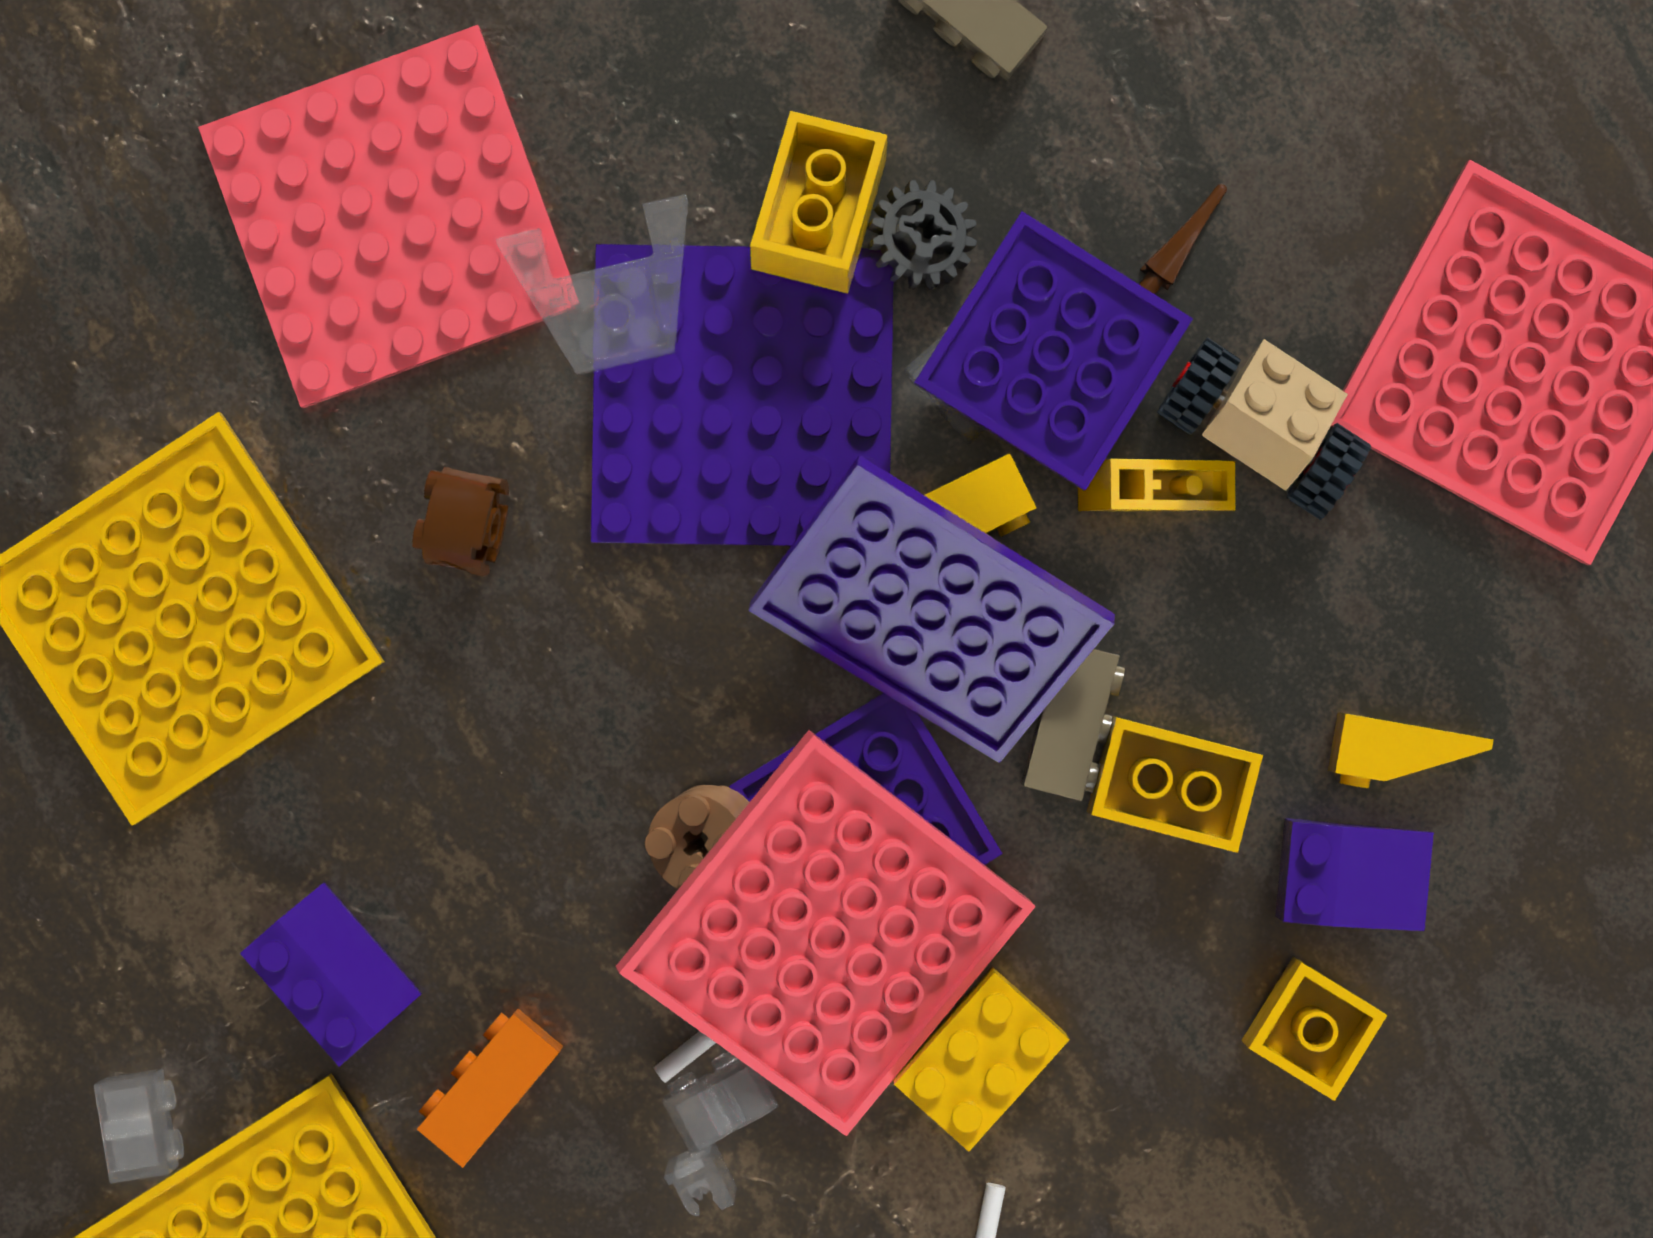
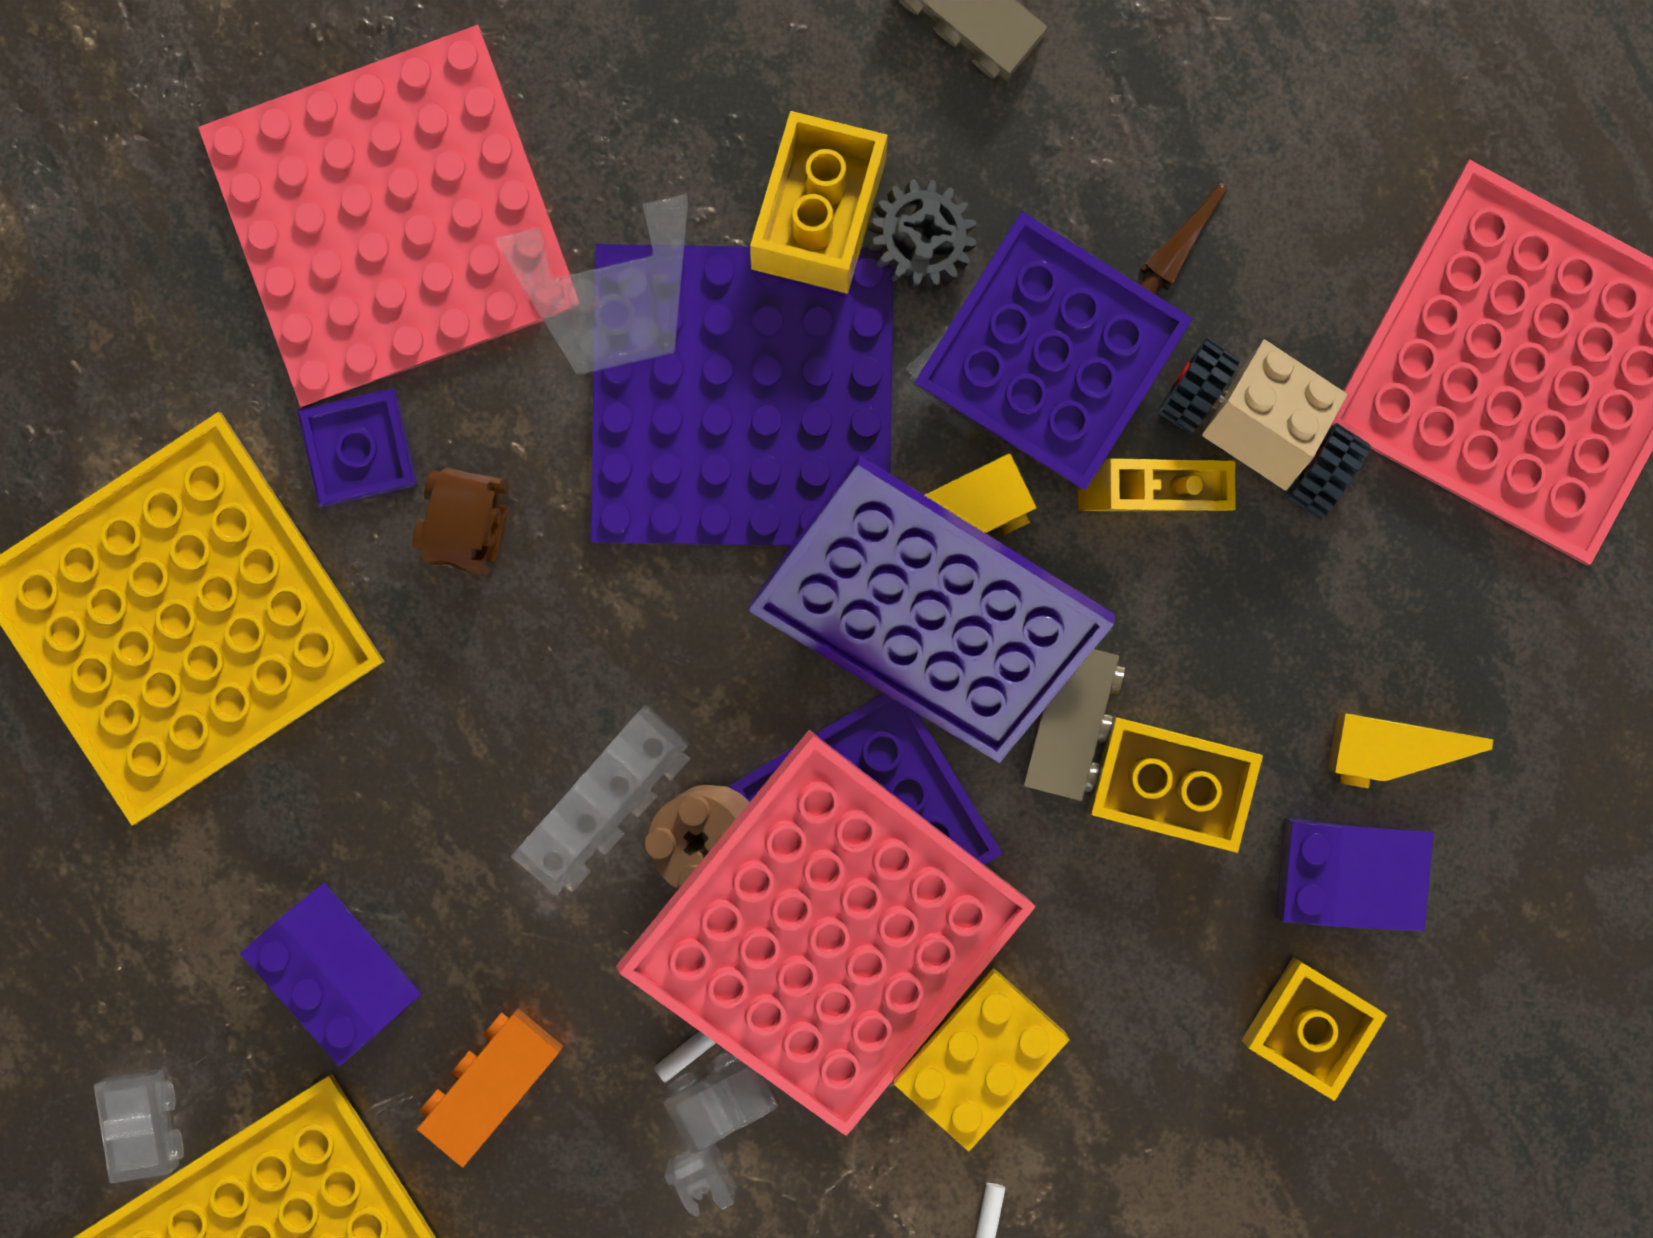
(357, 447): none -> dark purple tile
(601, 800): none -> clear brick

